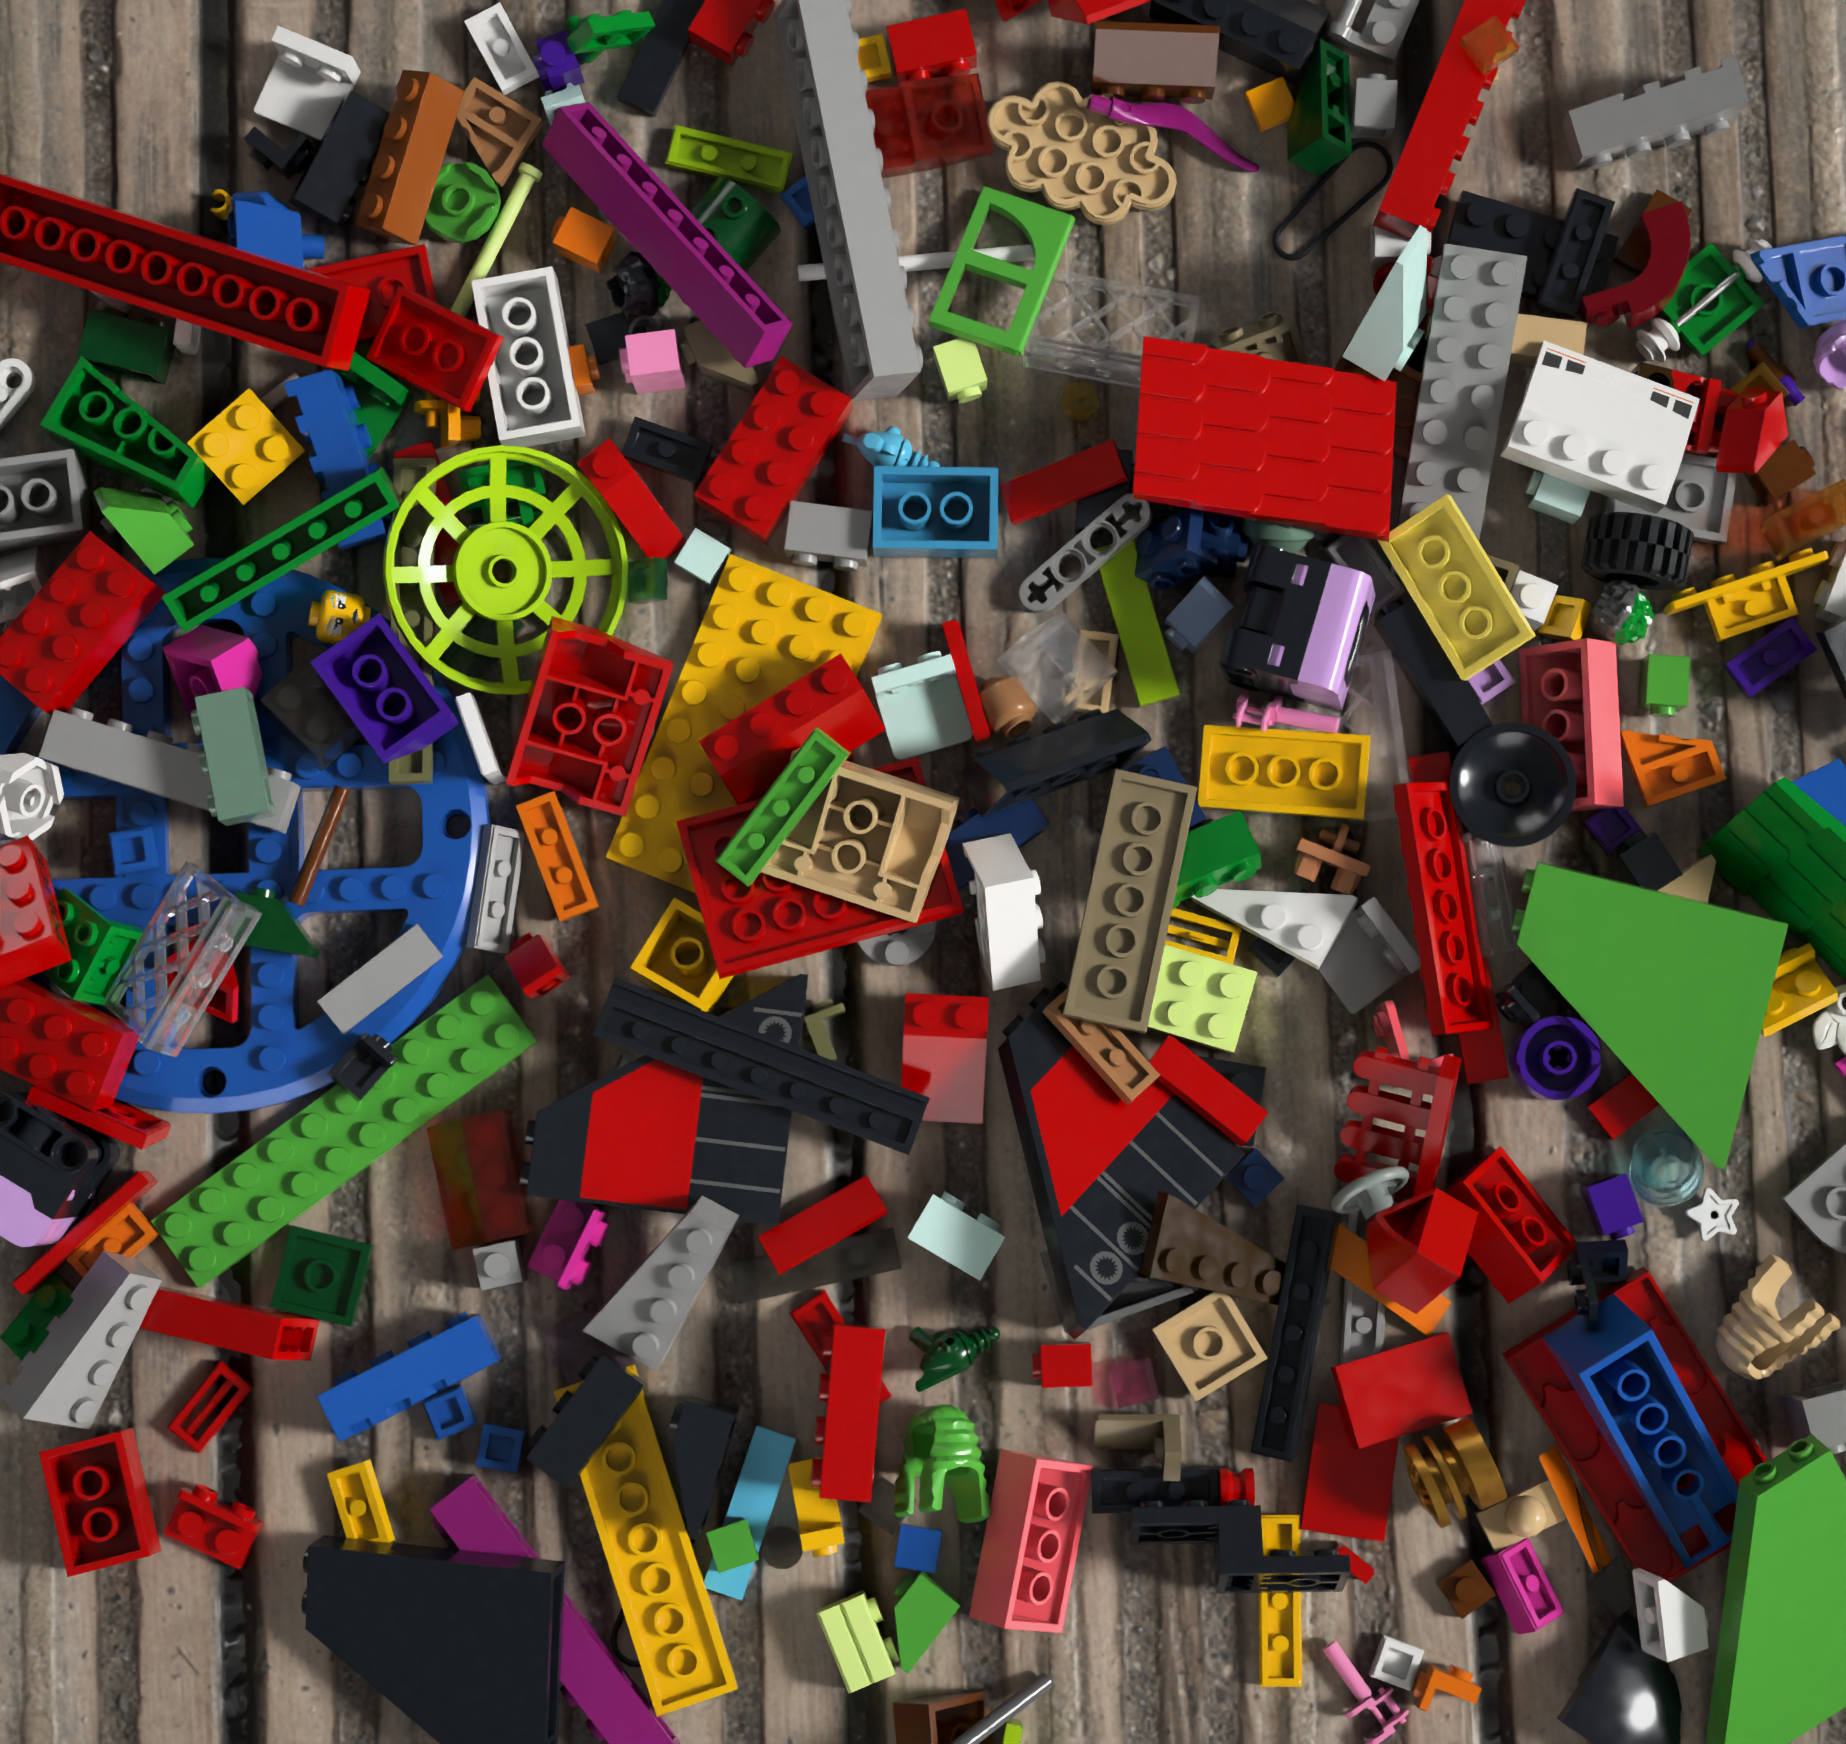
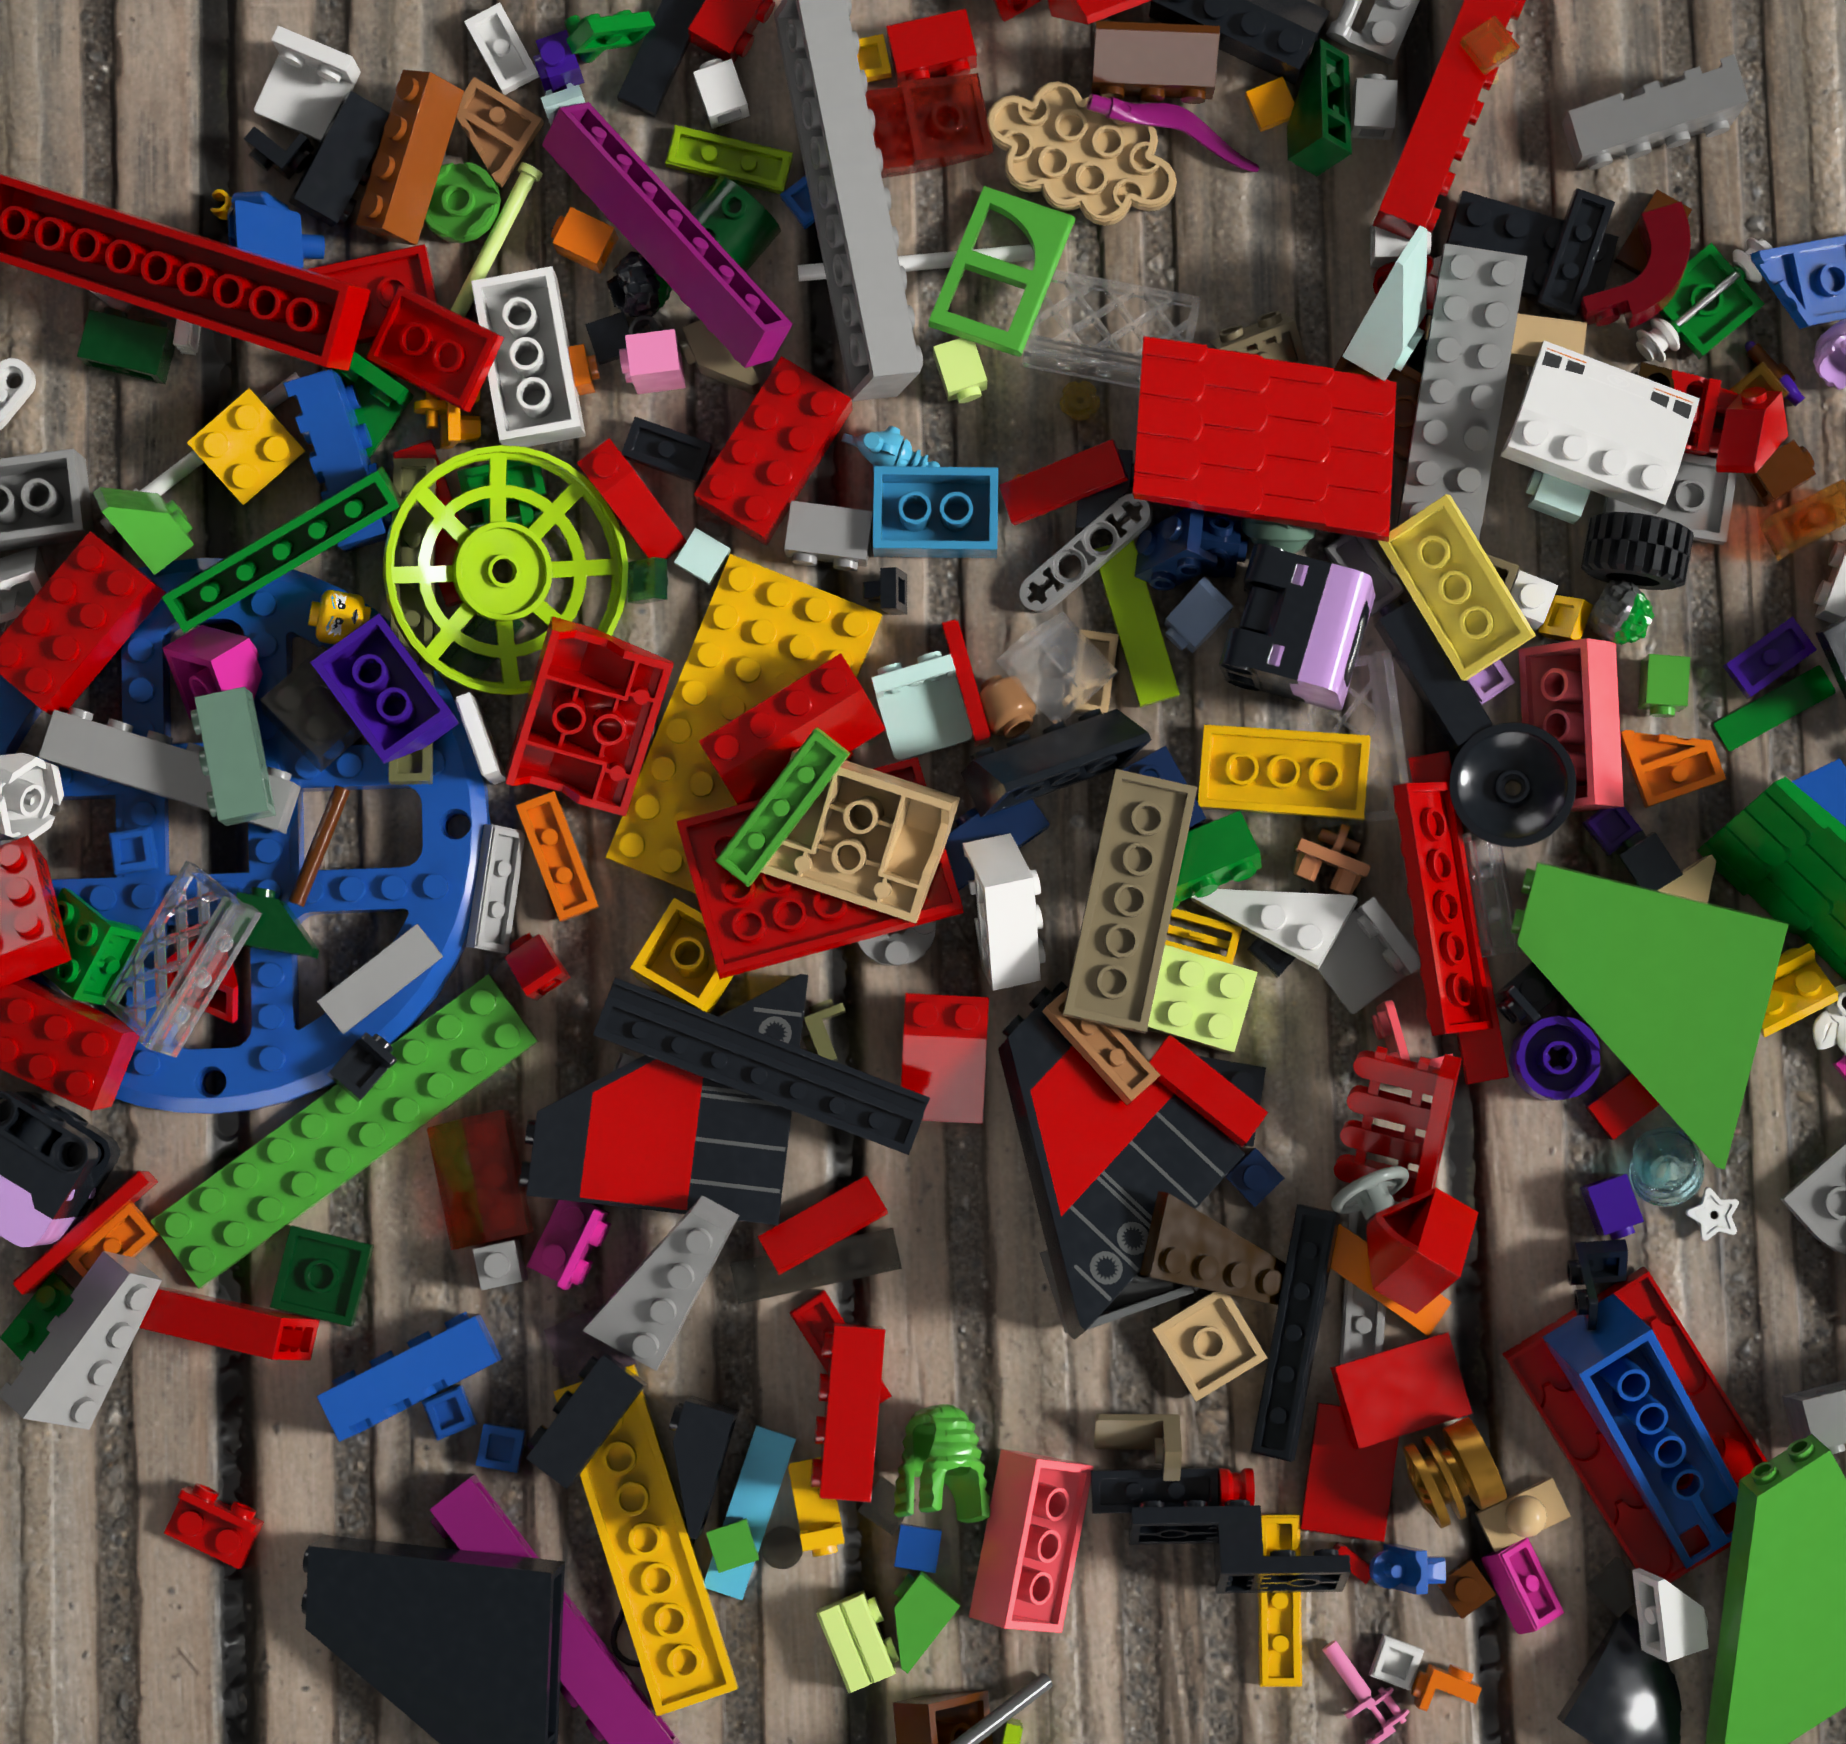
(100, 1502): red brick -> none
(118, 1121): red tile -> none
(123, 437): green wedge -> none
(233, 1378): red tile -> none
(360, 1503): yellow plate -> none
(721, 92): none -> white brick
(888, 591): none -> black tile
(948, 1353): dark green piece -> none
(957, 1236): light aqua brick -> none
(1063, 1365): red brick -> none
(1134, 1382): clear pink tile -> none
(1277, 714): bright pink piece -> none
(1344, 217): black piece -> none
(1407, 1569): none -> blue hips
(1515, 1232): red slope -> none
(1574, 1509): orange sticker -> none
(1751, 601): yellow bracket -> none
(1755, 1337): tan hair -> none
(1774, 708): none -> green sticker

